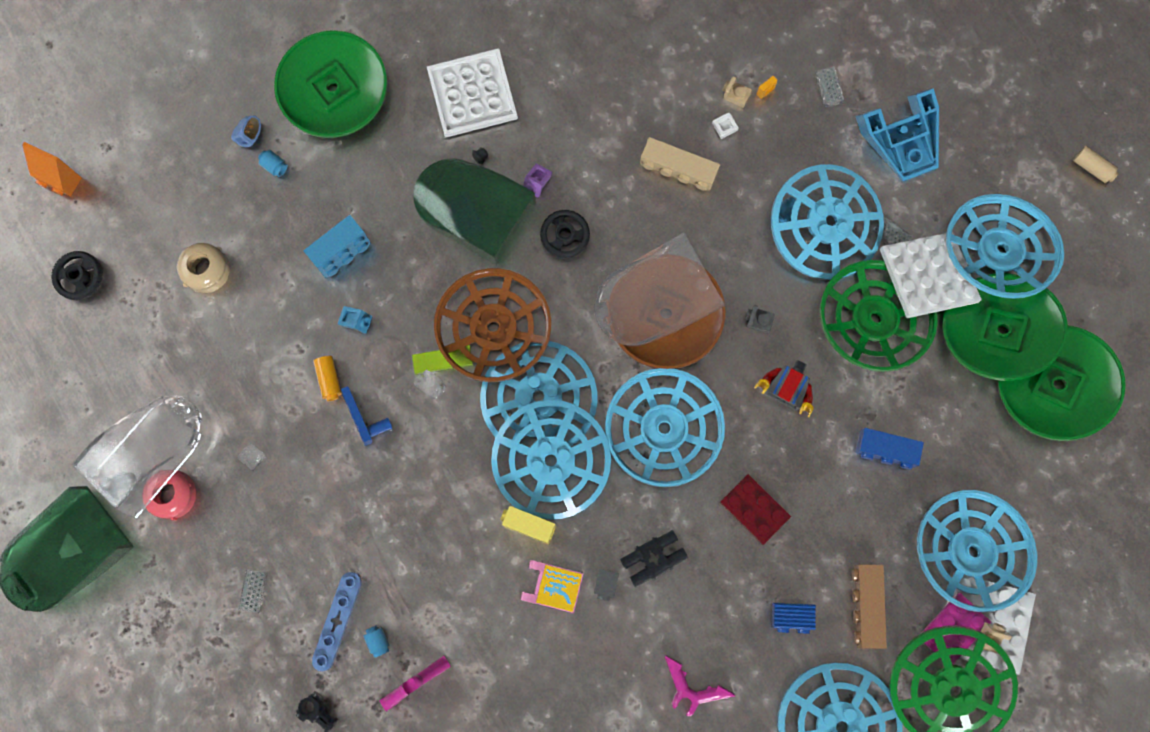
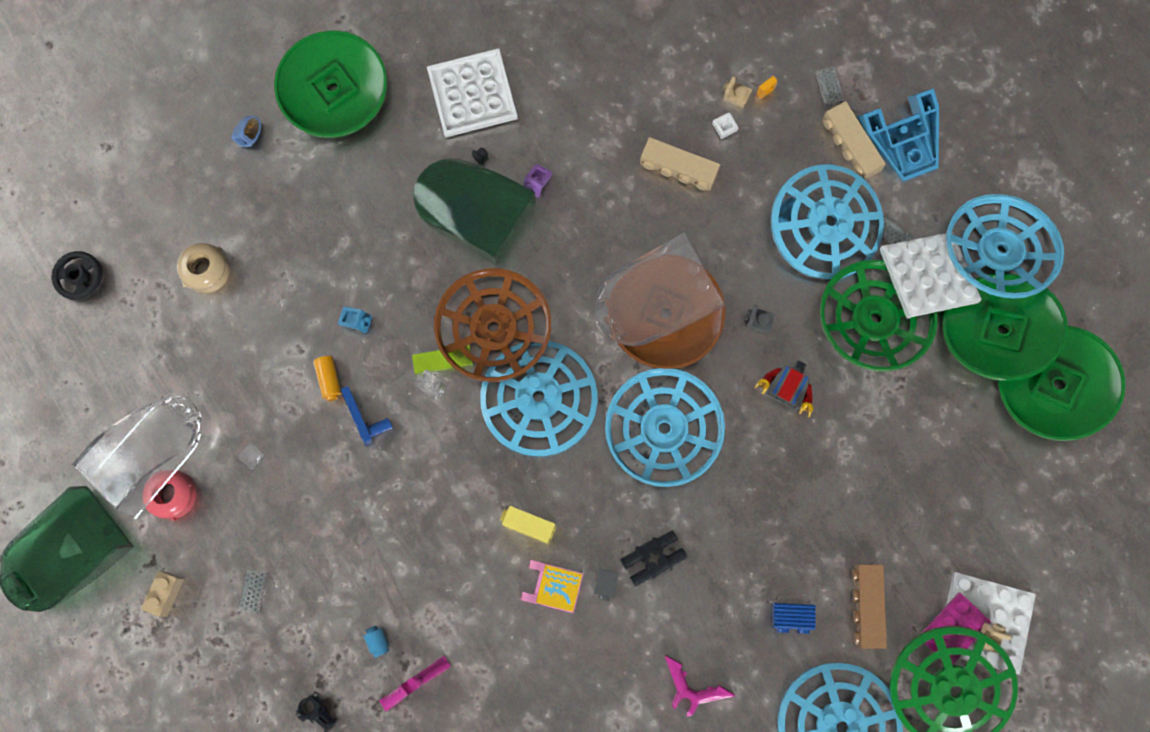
(50, 171): orange slope -> none
(162, 594): none -> tan brick
(272, 163): dark azure brick -> none
(330, 641): medium blue piece -> none
(337, 246): dark azure brick -> none
(551, 446): medium azure dish -> none
(581, 235): black wheel -> none
(755, 509): dark red plate -> none
(853, 141): none -> tan brick
(889, 448): blue brick -> none
(986, 548): medium azure dish -> none
(1096, 165): tan brick -> none

